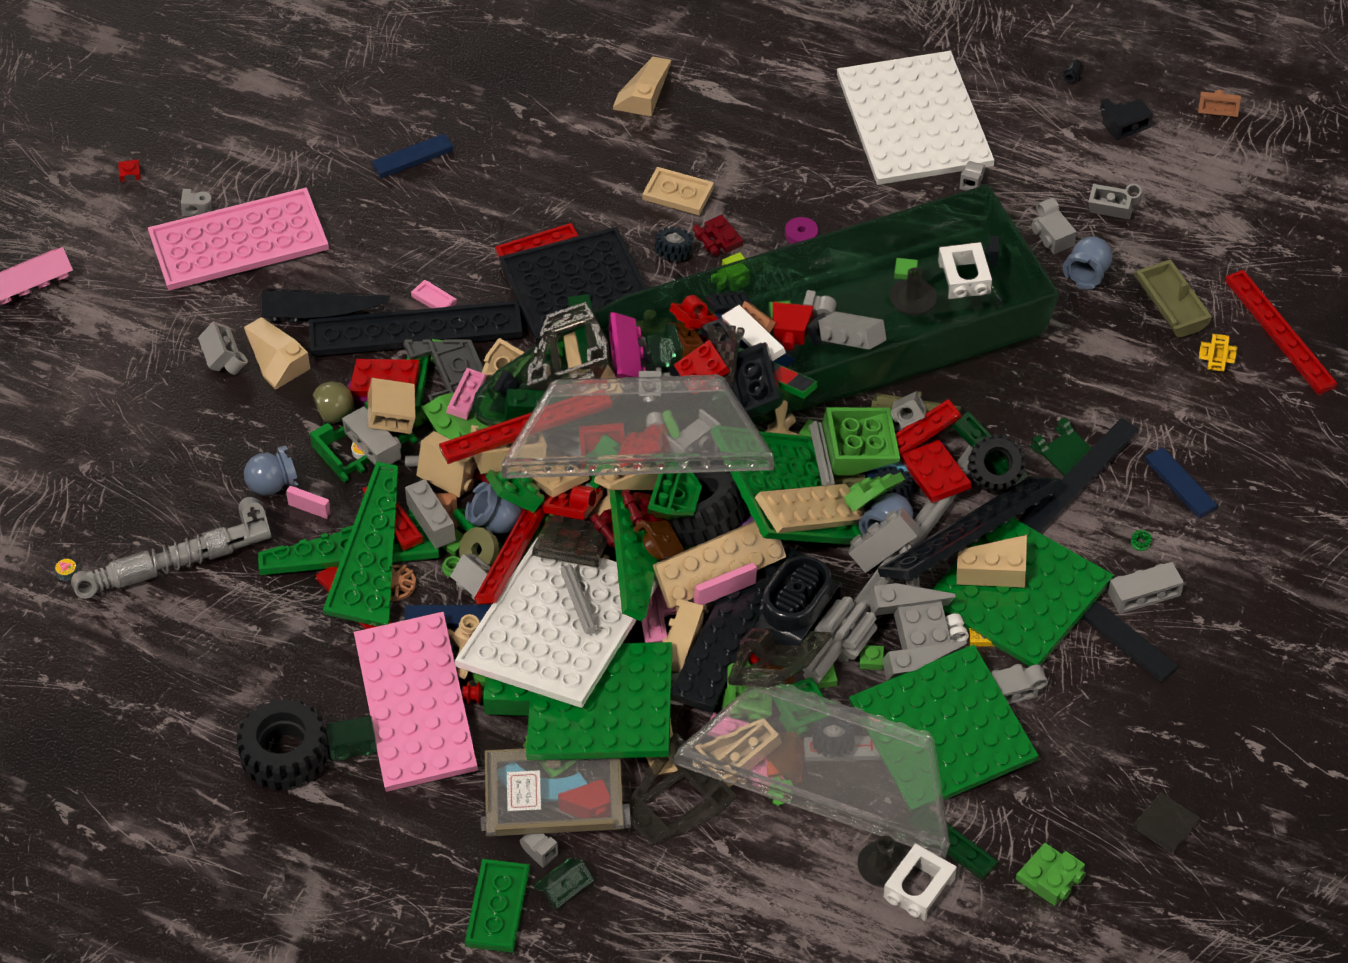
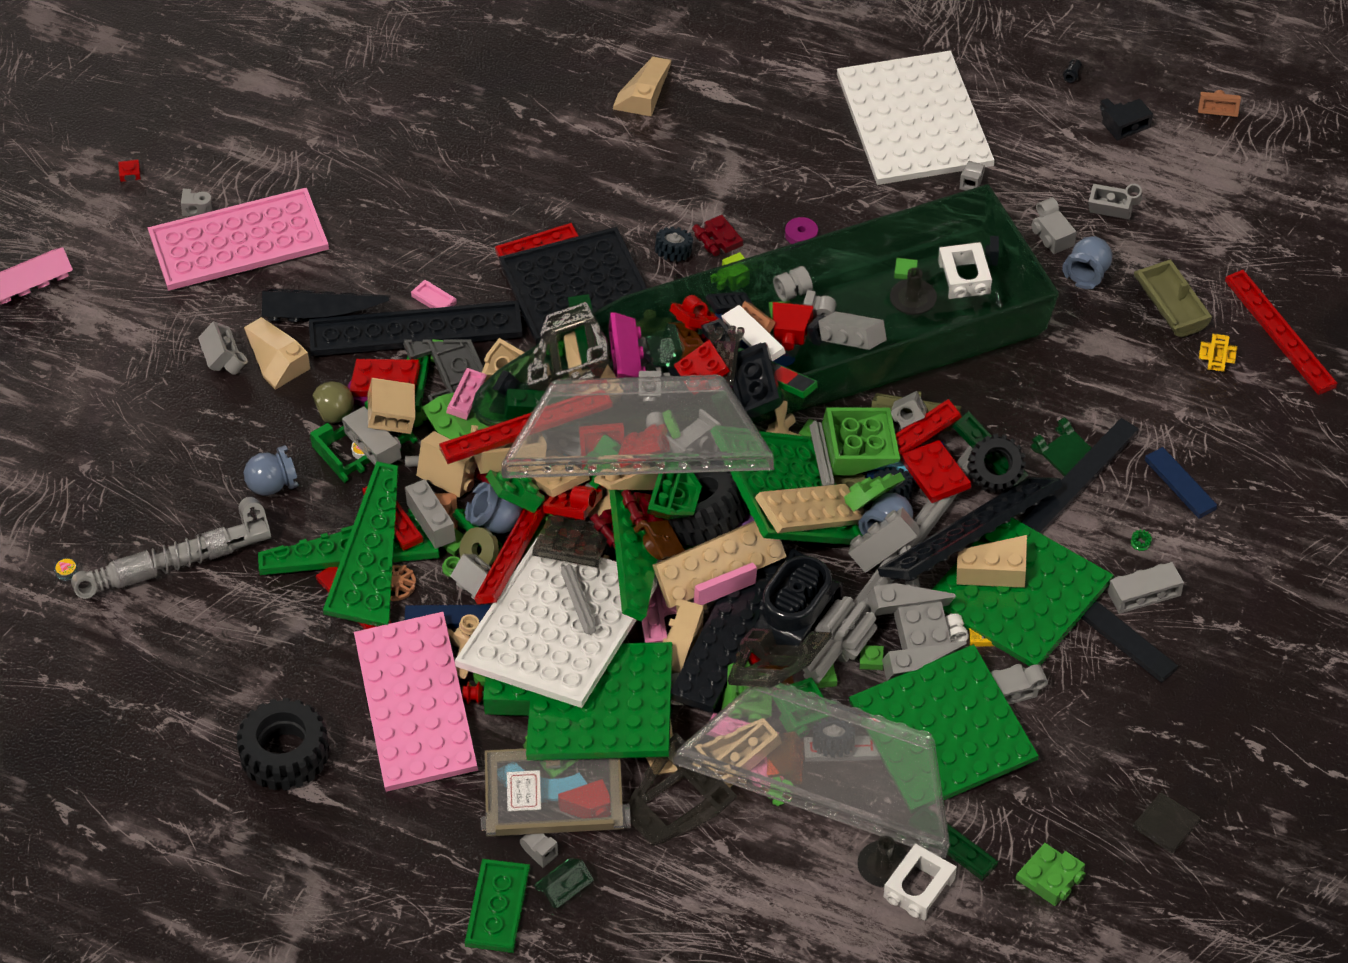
(308, 502): bright pink tile -> none
(351, 738): clear green brick -> none
(412, 155): dark blue tile -> none
(678, 191): tan plate -> none
(791, 284): none -> light grey wheel

